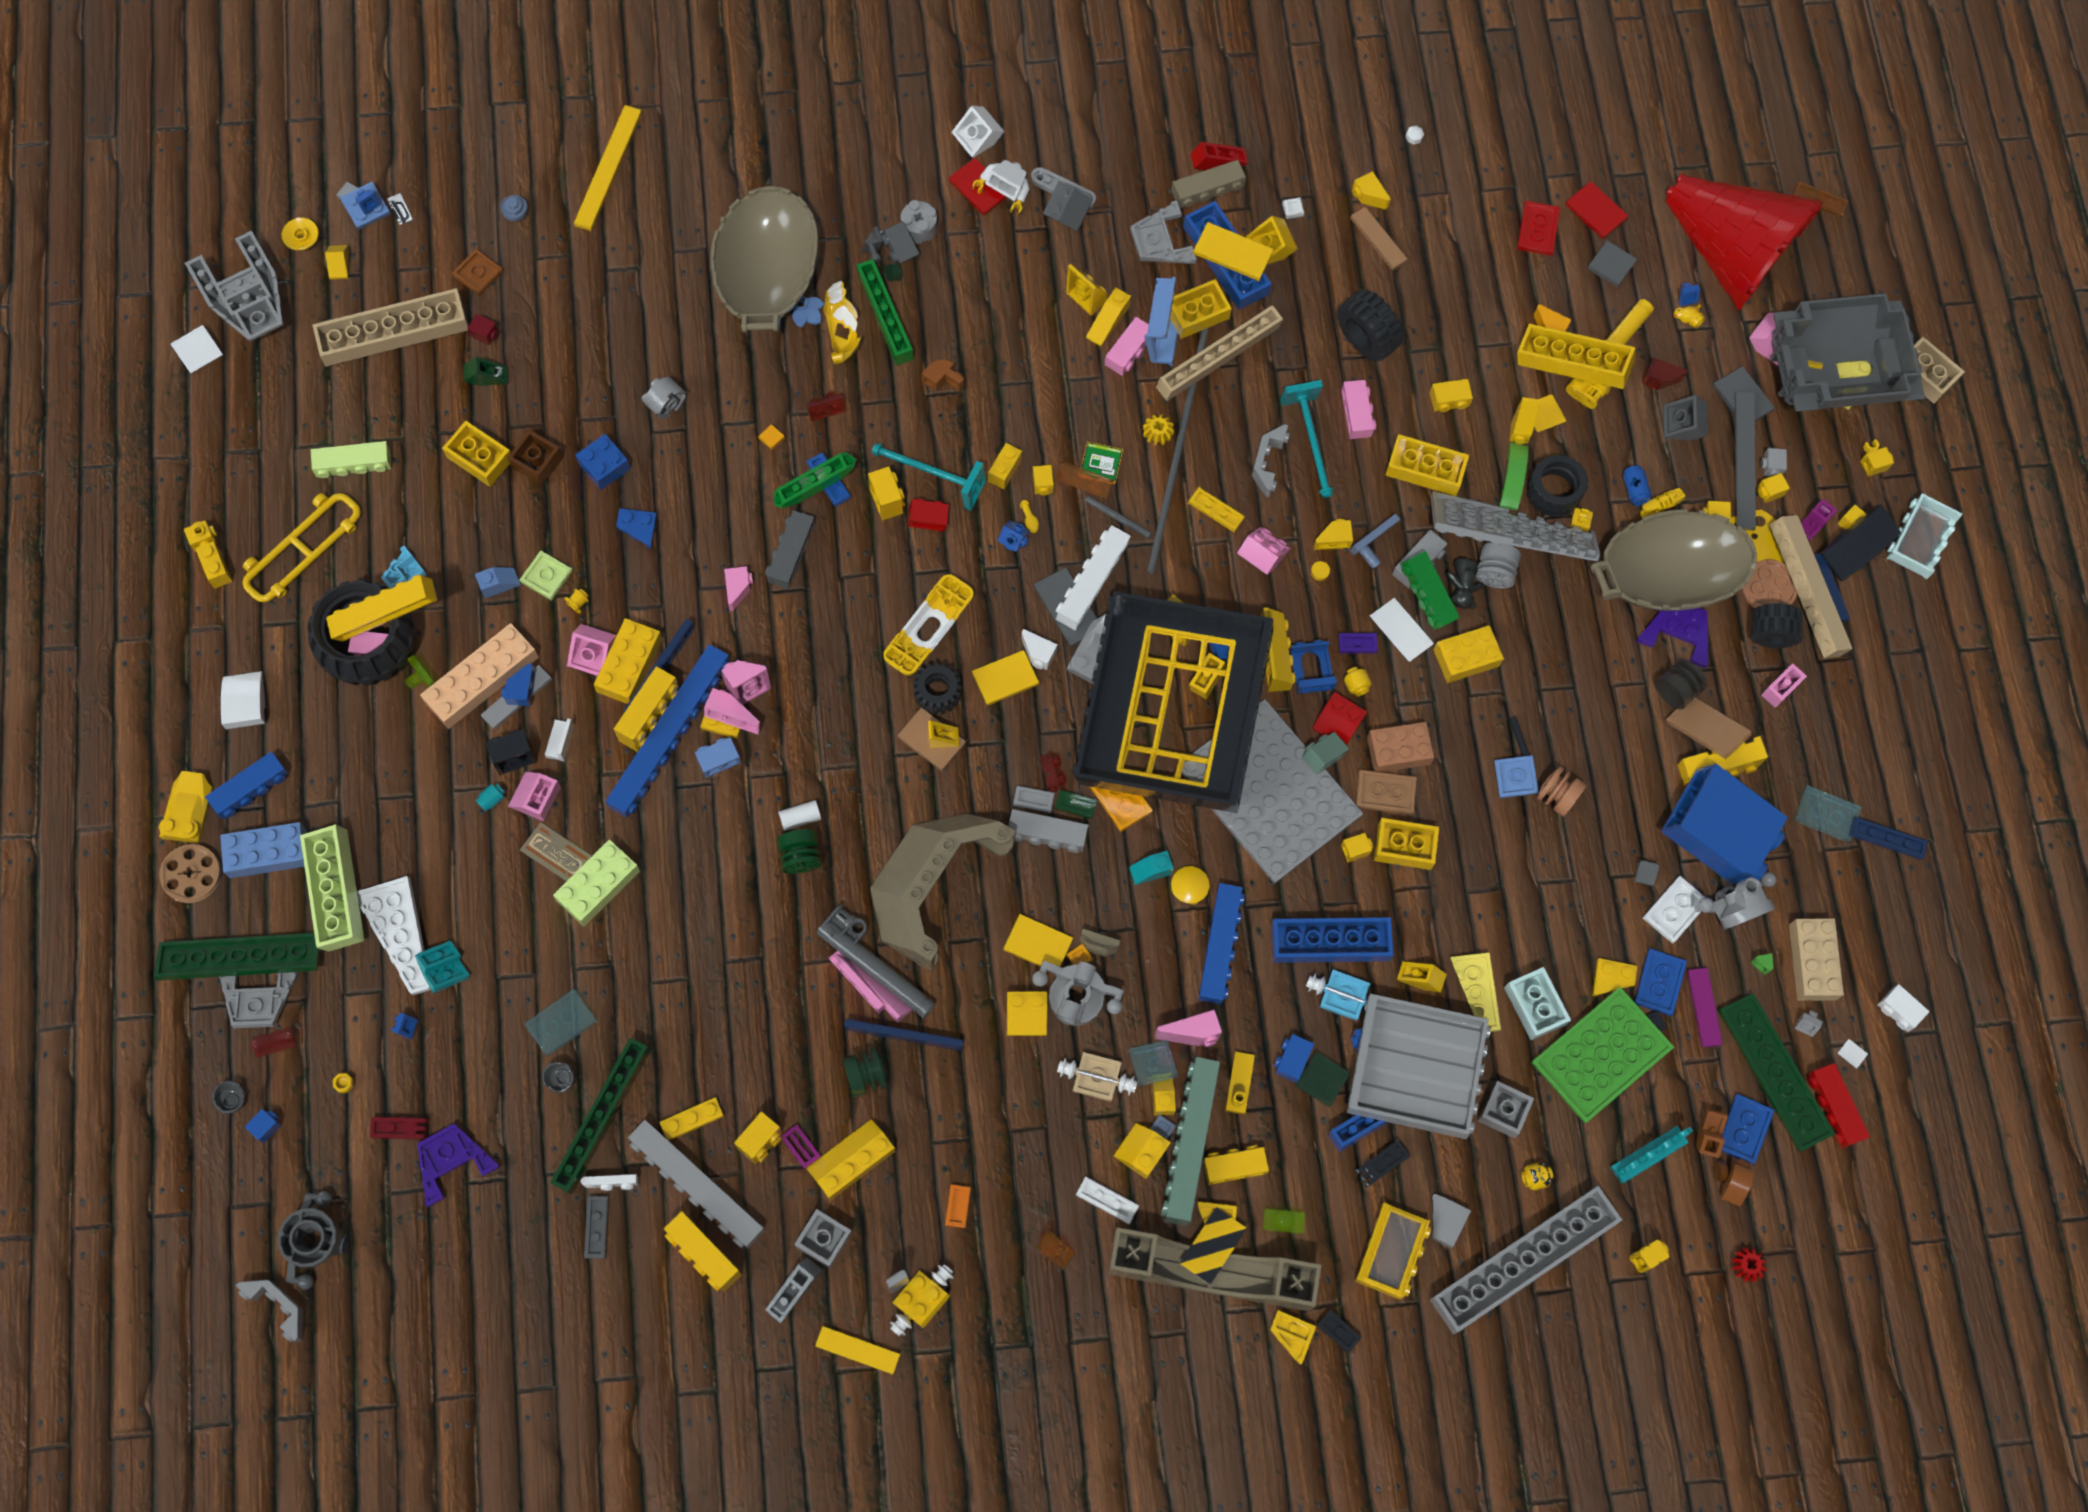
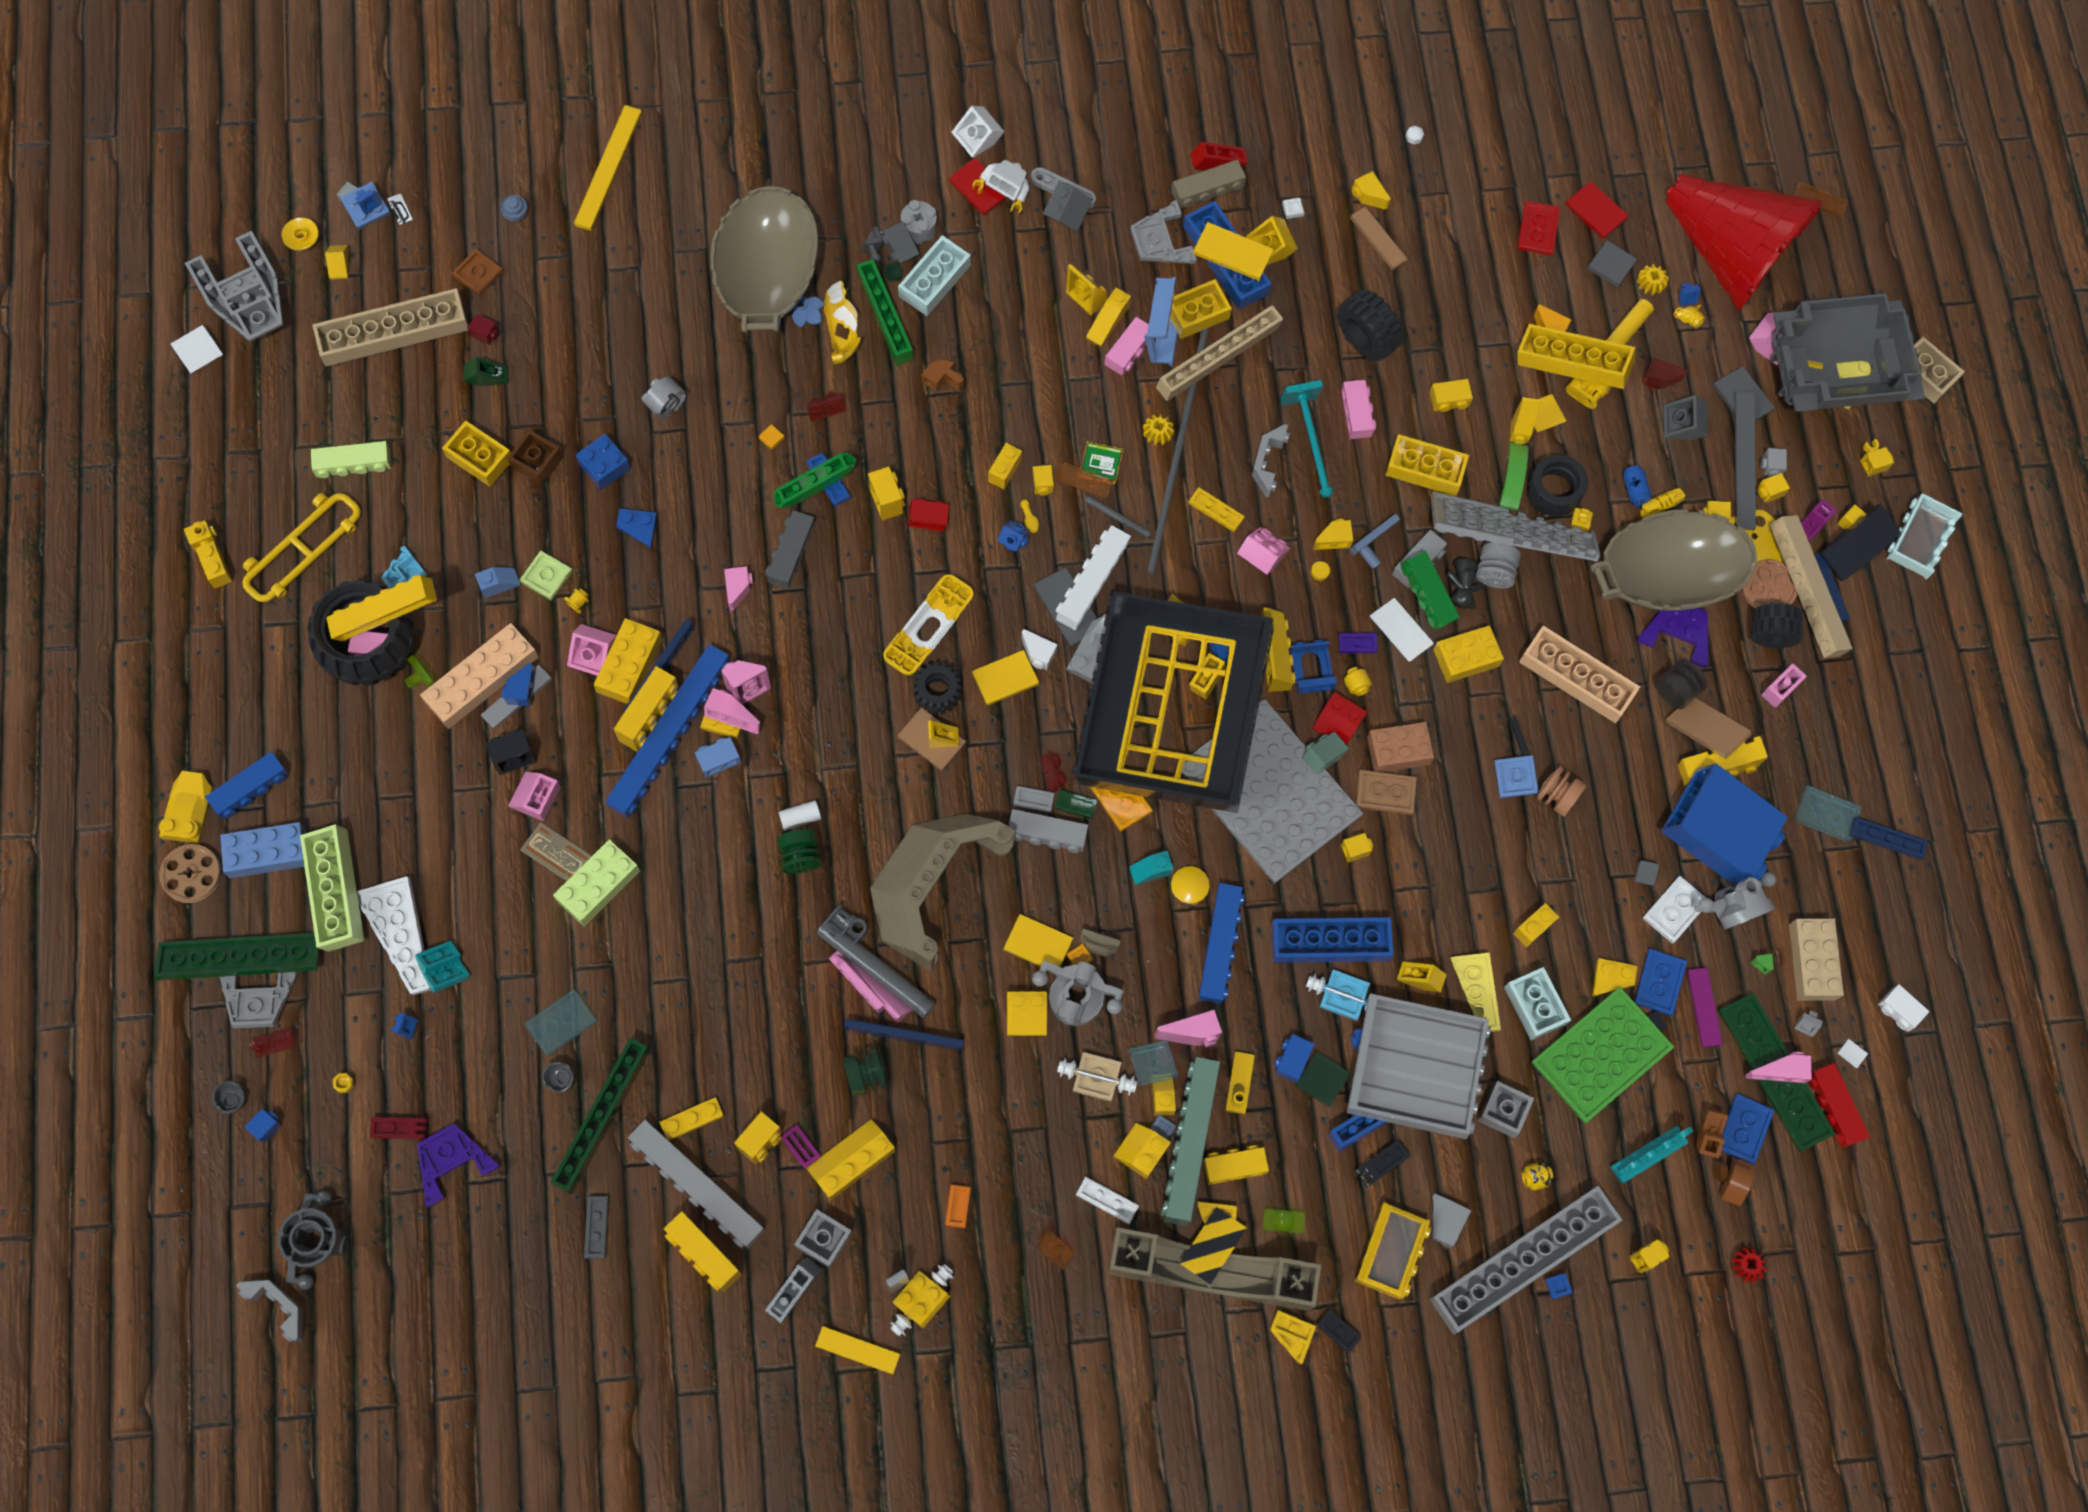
(242, 700): white slope -> none
(490, 797): teal brick -> none
(560, 739): white panel -> none
(607, 1183): white hinge -> none
(934, 275): none -> light aqua brick
(971, 487): teal tile -> none
(1406, 843): yellow brick -> none
(1536, 925): none -> yellow brick
(1558, 1286): none -> blue plate
(1579, 674): none -> light nougat brick
(1652, 279): none -> yellow gear
(1788, 1069): none -> bright pink slope

